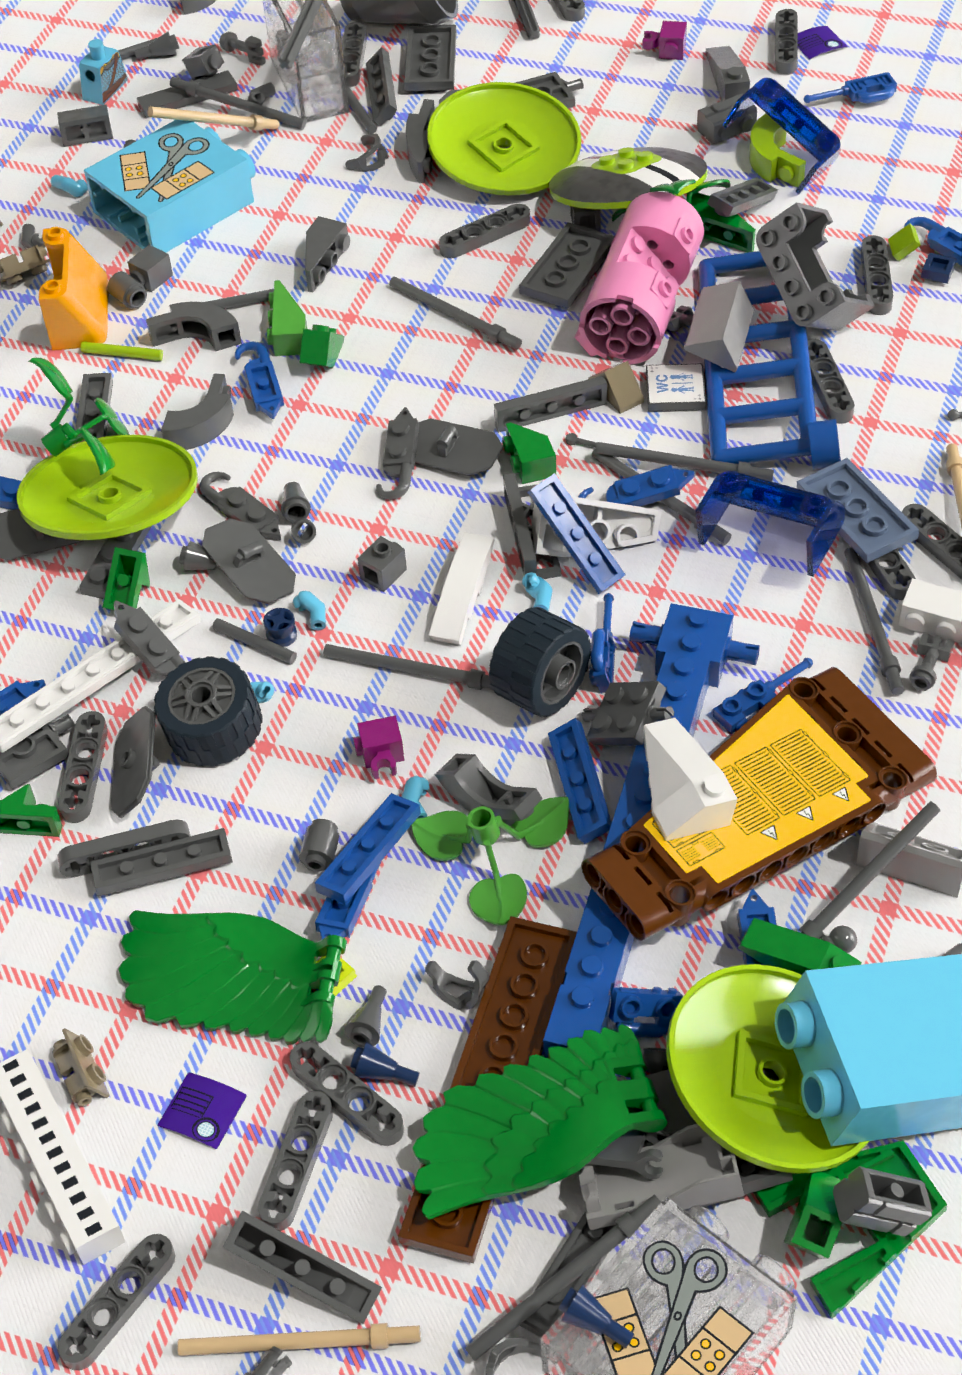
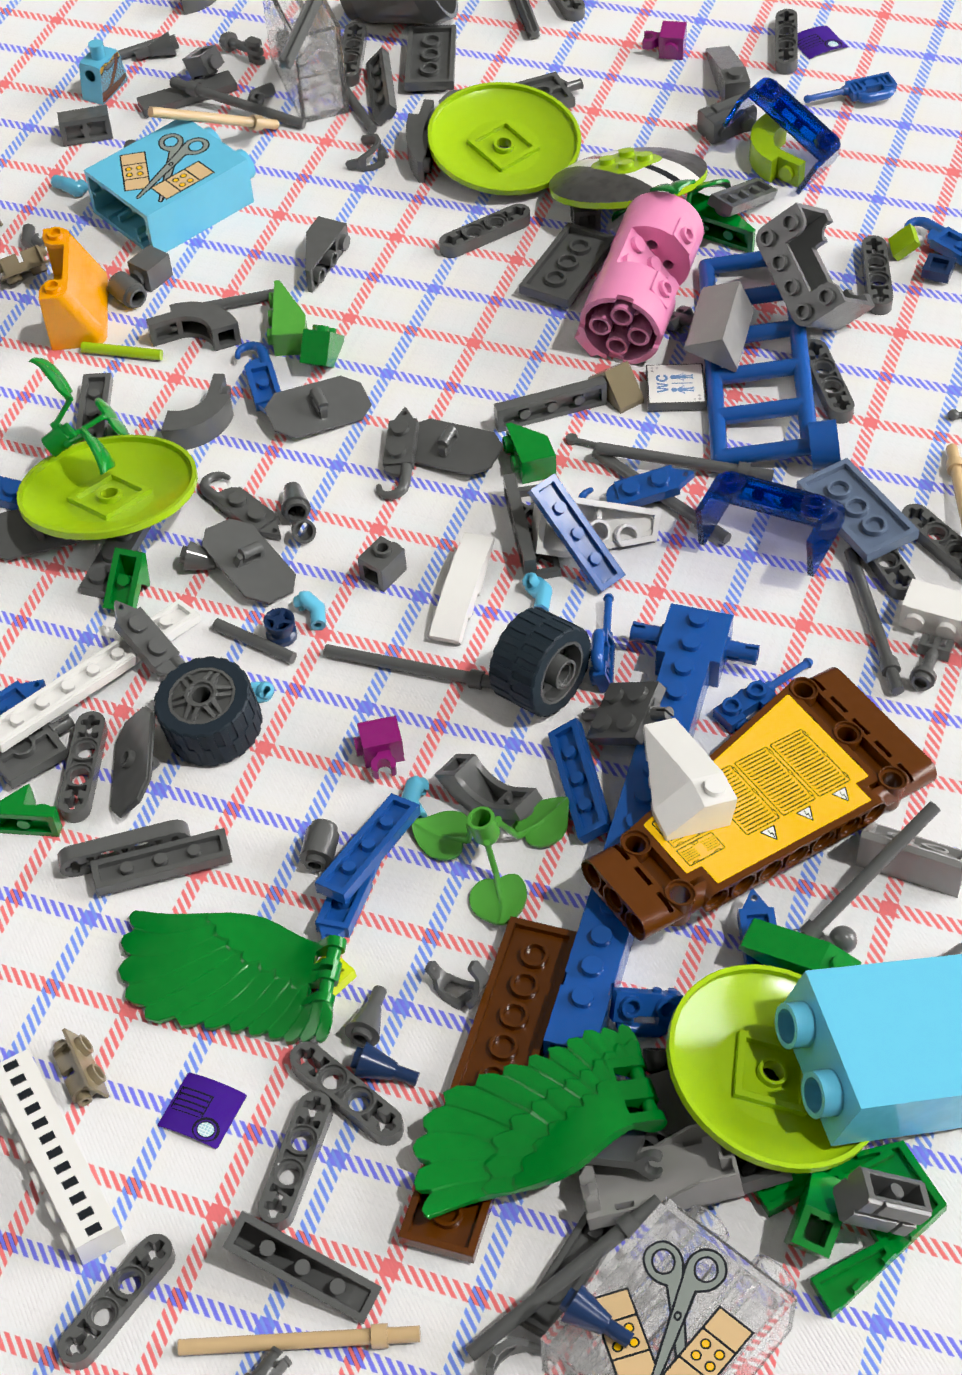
(317, 407): none -> dark grey shield
(494, 332): dark grey bar -> none

